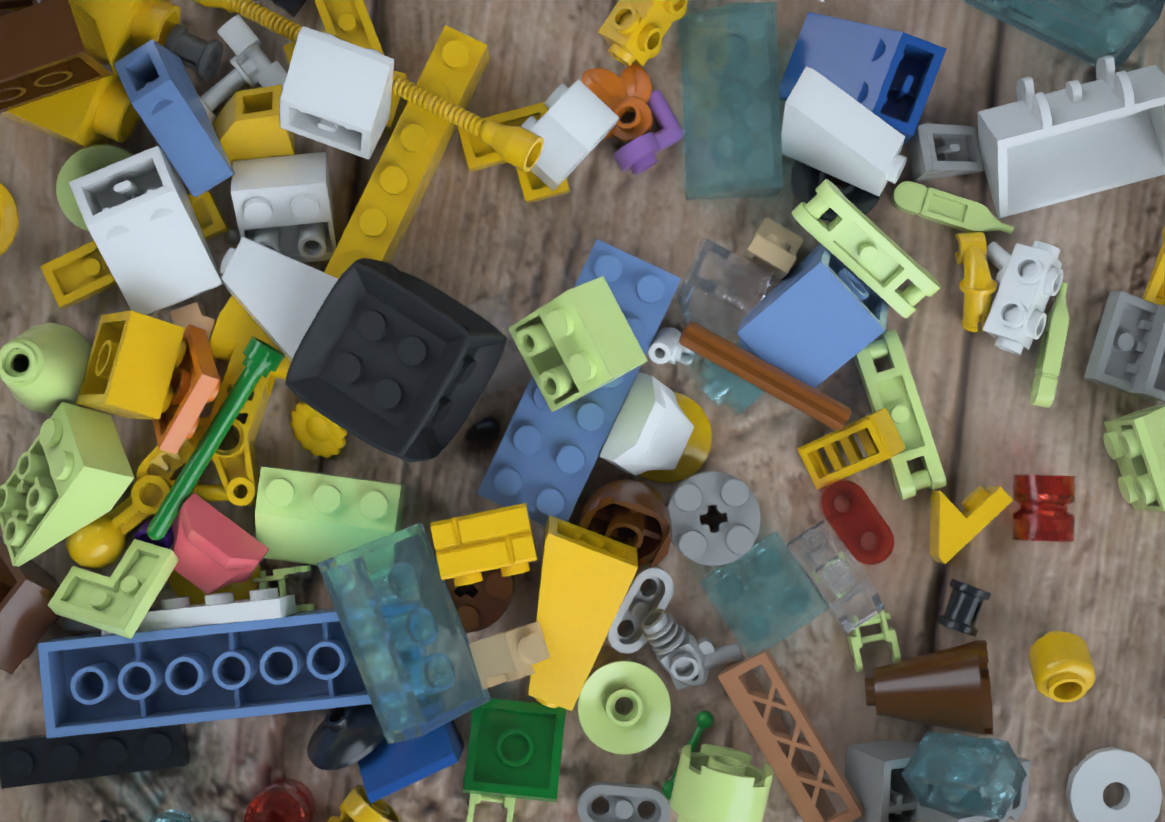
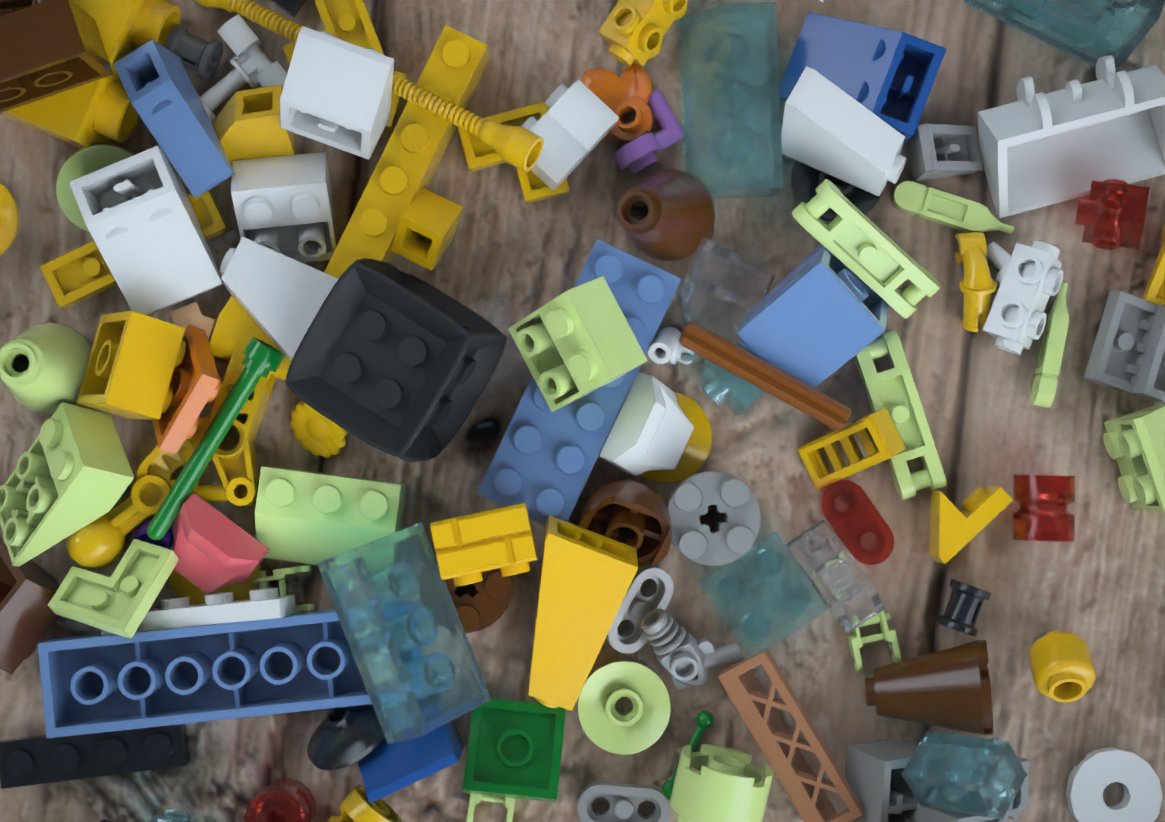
(426, 228): none -> yellow brick
(509, 654): tan brick -> none
(667, 214): none -> reddish brown cone
(773, 248): tan bracket -> none
(1113, 214): none -> clear red brick

